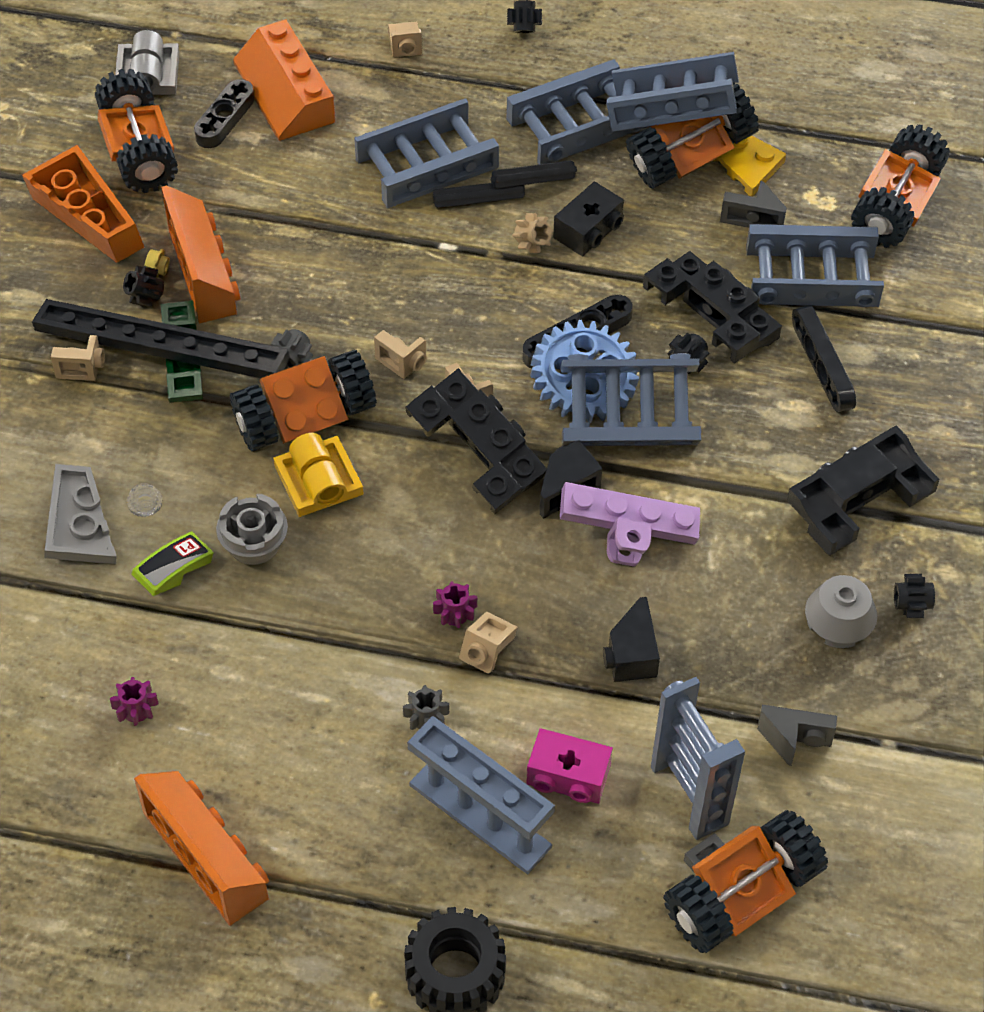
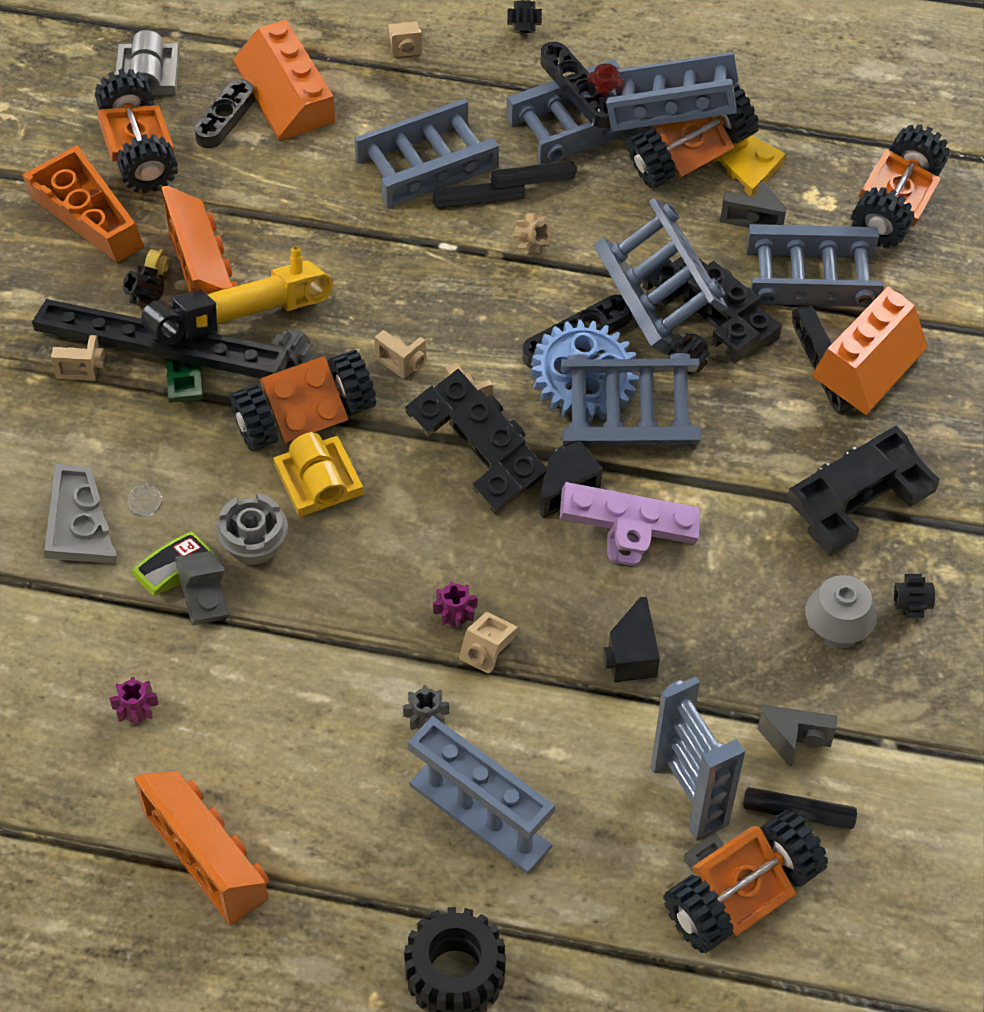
(199, 313): none -> yellow piece
(202, 587): none -> dark grey slope
(573, 86): none -> black beam
(587, 763): dark pink brick -> none
(588, 219): black brick -> none
(606, 78): none -> clear red plate
(629, 279): none -> sand blue fence
(809, 809): none -> black axle
(873, 351): none -> orange slope

